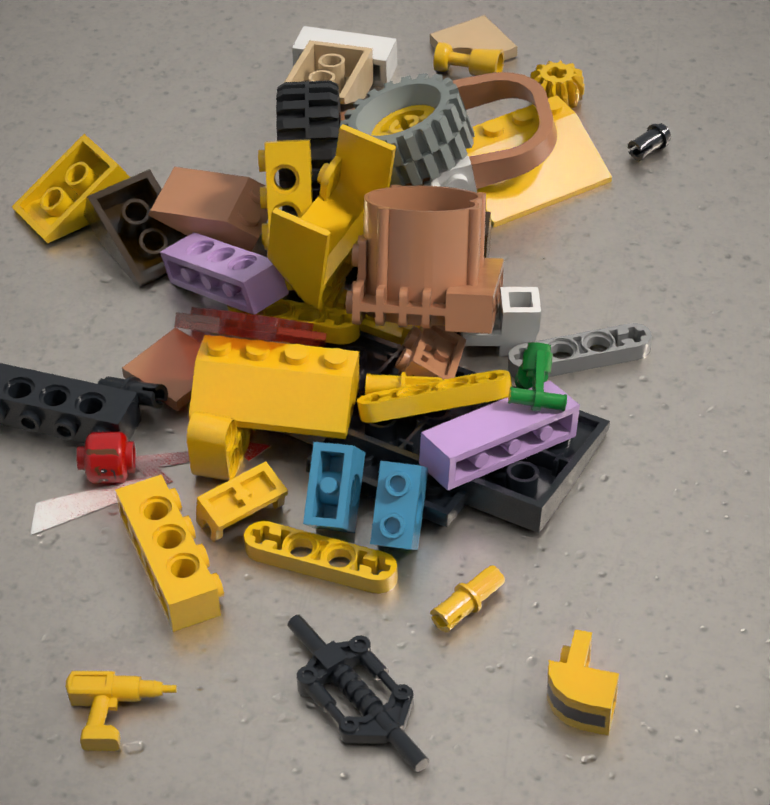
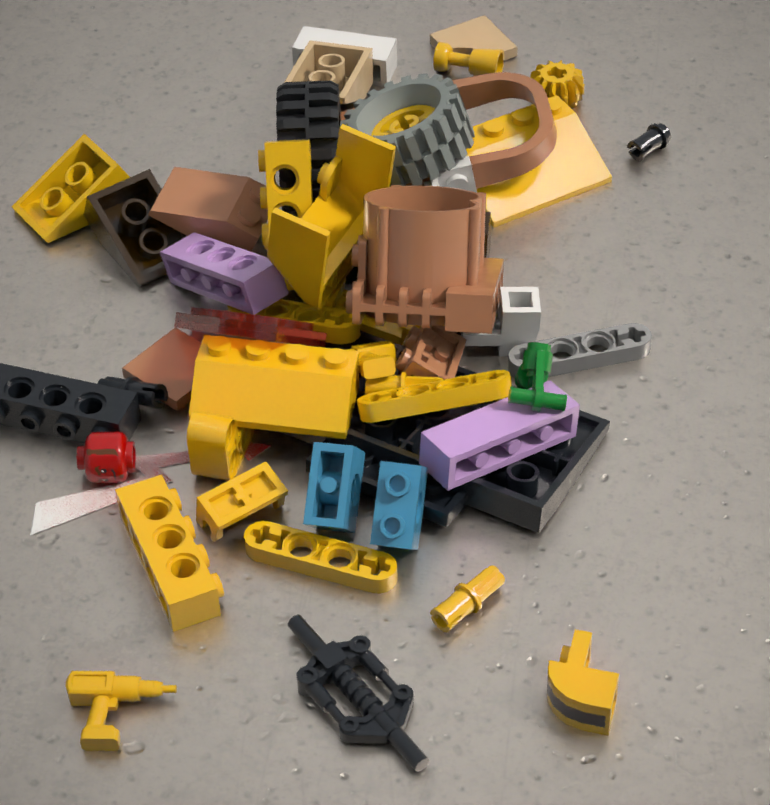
(376, 359): none -> yellow piece

